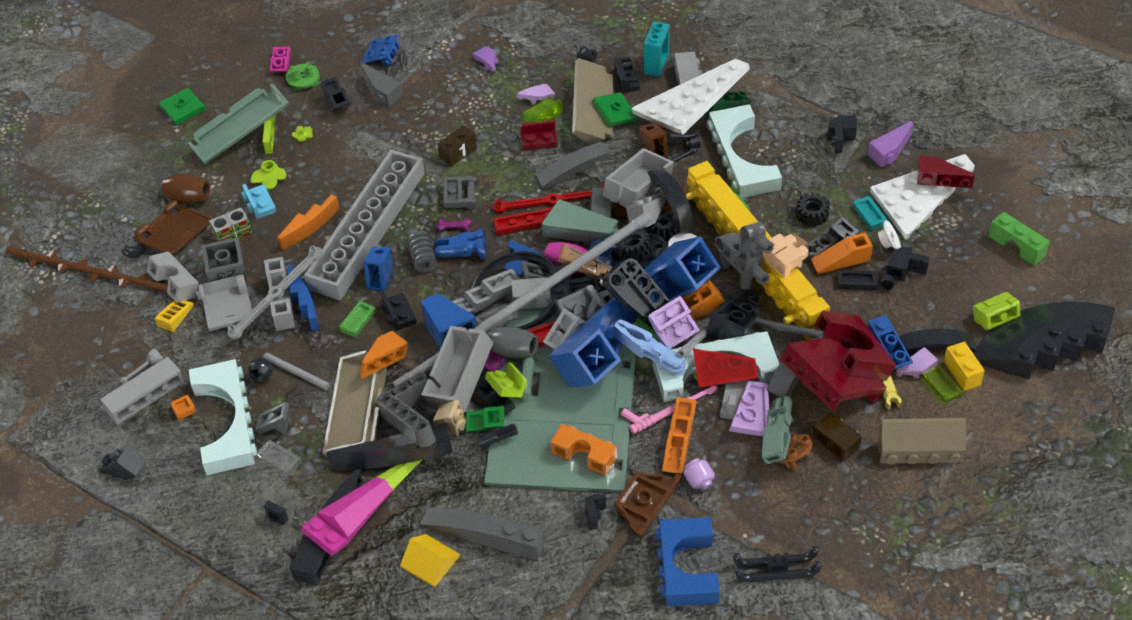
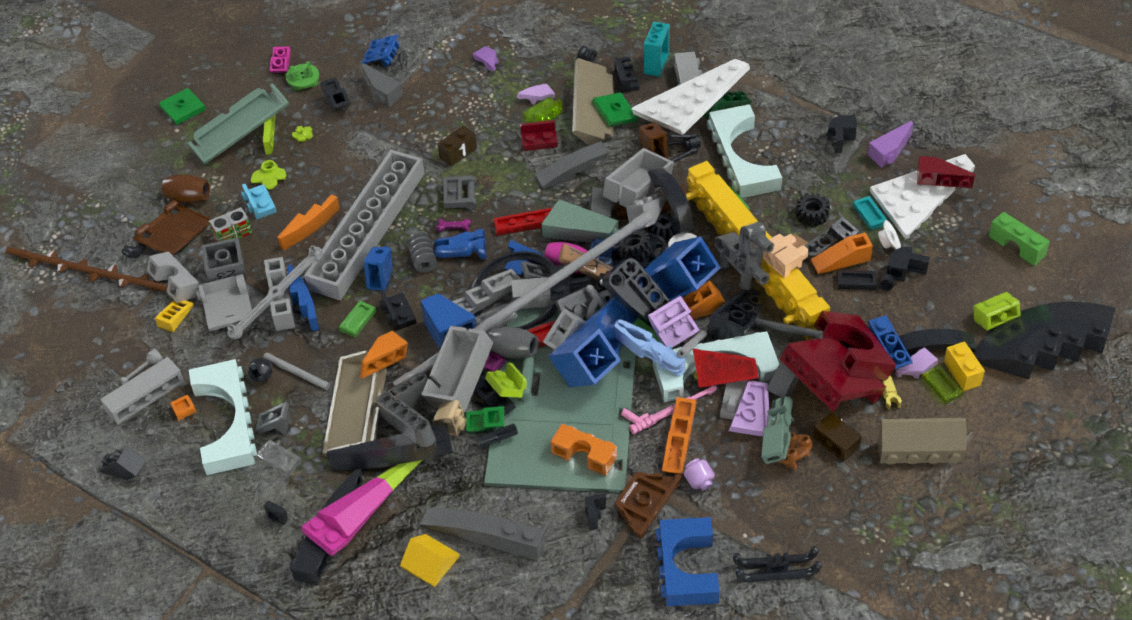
(500, 206): red piece -> none

